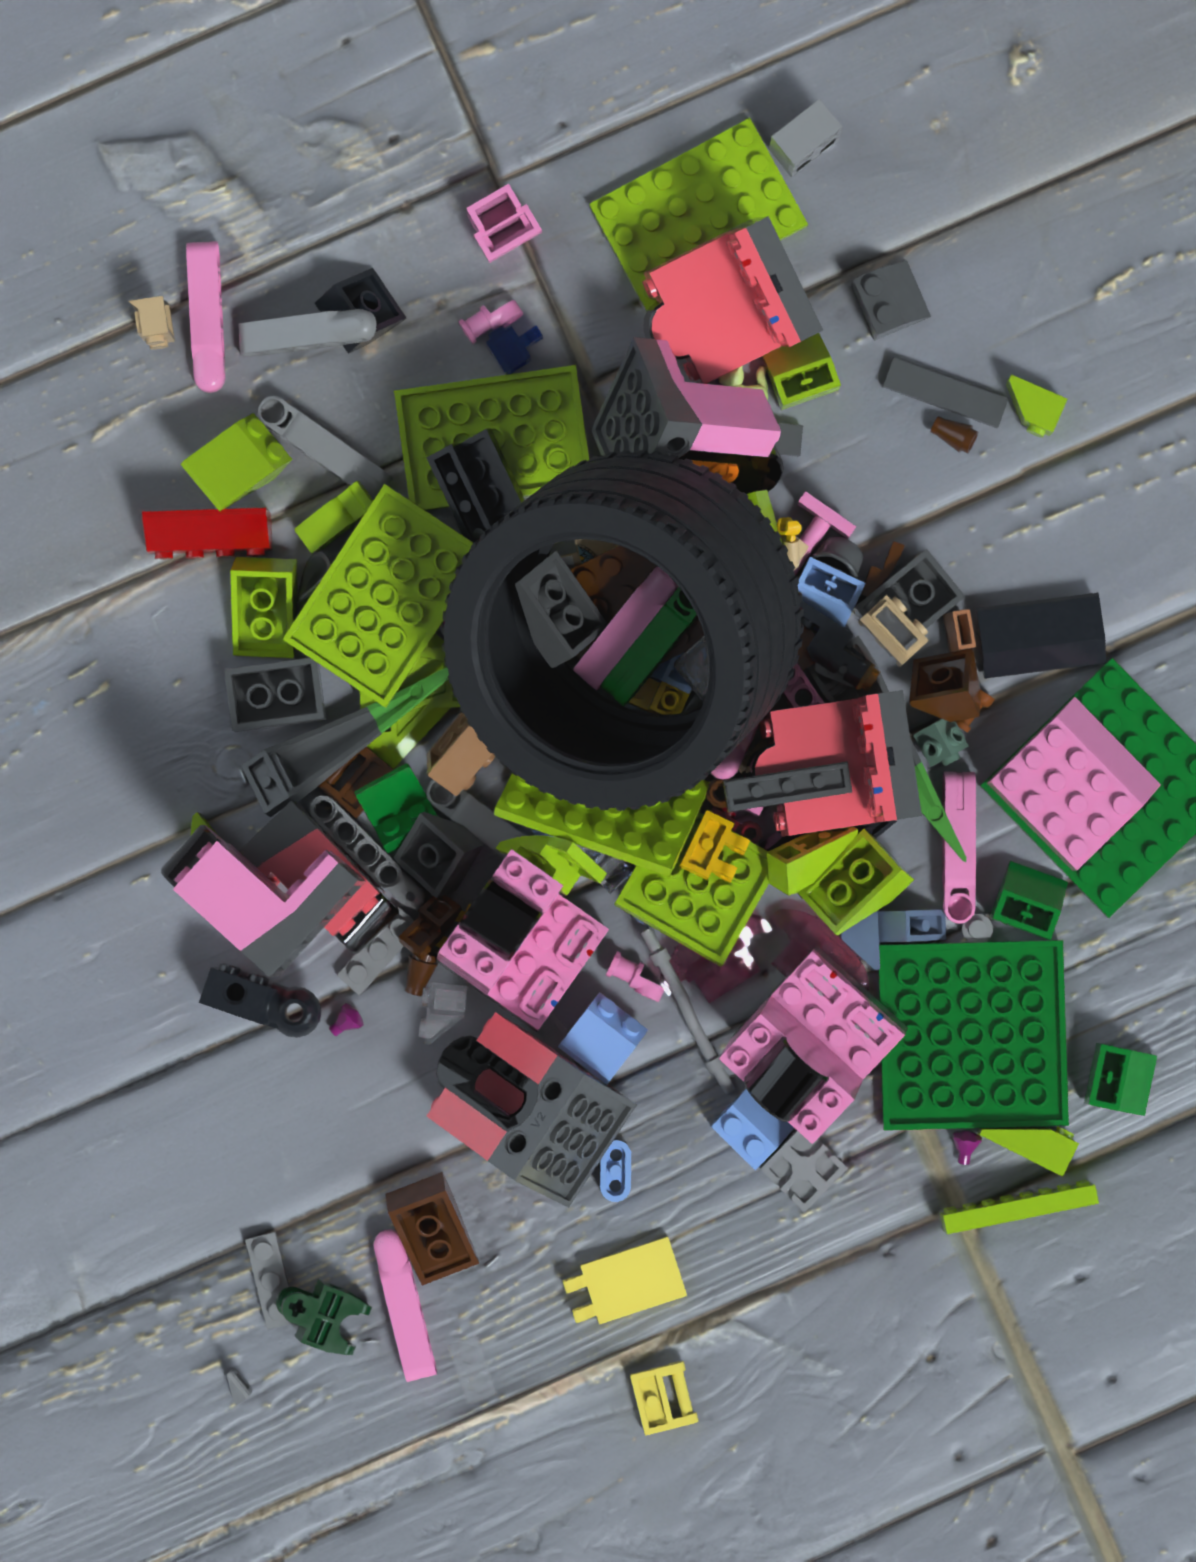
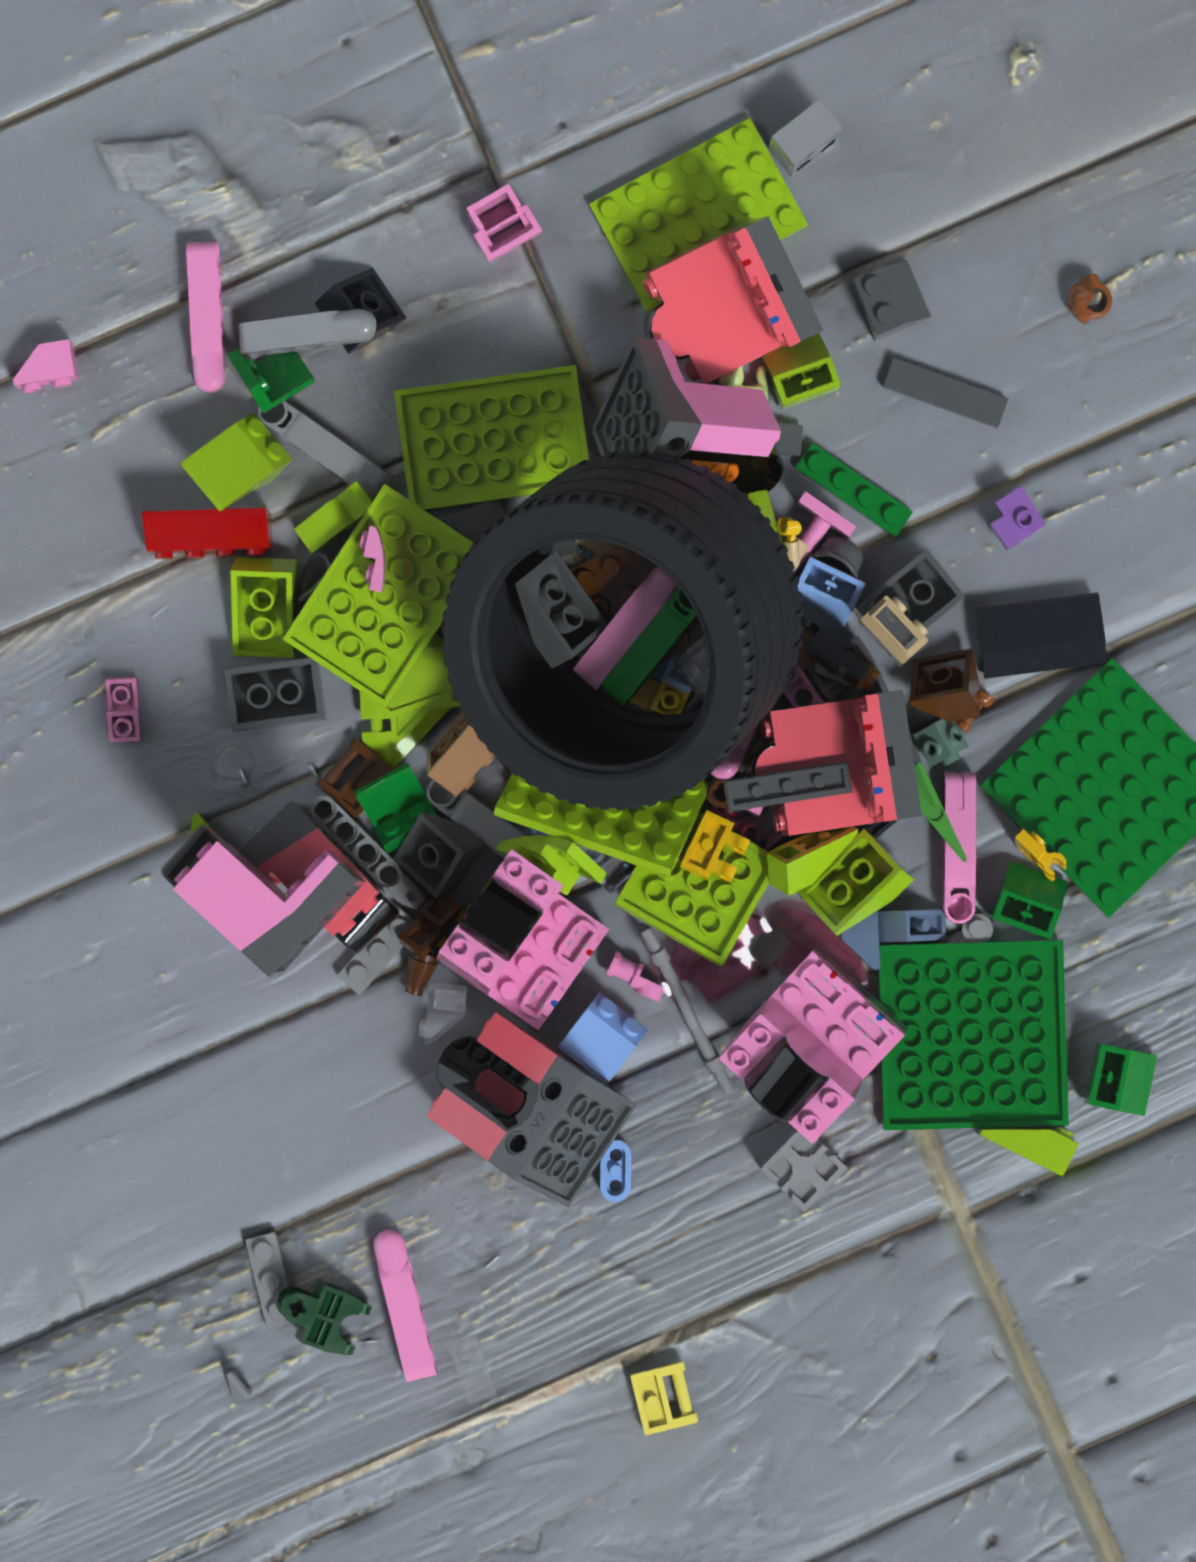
(48, 365): none -> bright pink slope
(123, 709): none -> bright pink slope
(154, 321): tan window -> none
(261, 1001): black brick -> none
(273, 377): none -> green bracket
(302, 763): dark grey plate -> none
(347, 1020): magenta rock -> none
(373, 548): none -> bright pink slope
(431, 1228): reddish brown slope -> none
(476, 482): black slope -> none
(484, 320): bright pink connector -> none
(509, 349): clear blue brick -> none
(628, 1282): light yellow tile -> none
(751, 1129): light blue slope -> none
(853, 490): none -> green plate
(877, 576): reddish brown slope -> none
(953, 633): nougat piece -> none
(955, 434): reddish brown cone -> none
(966, 1143): magenta rock -> none
(1017, 520): none -> medium lavender brick
(1020, 1207): lime piece -> none
(1033, 848): none -> yellow plate
(1035, 406): lime slope -> none
(1074, 784): bright pink slope -> none
(1081, 295): none -> dark orange piece

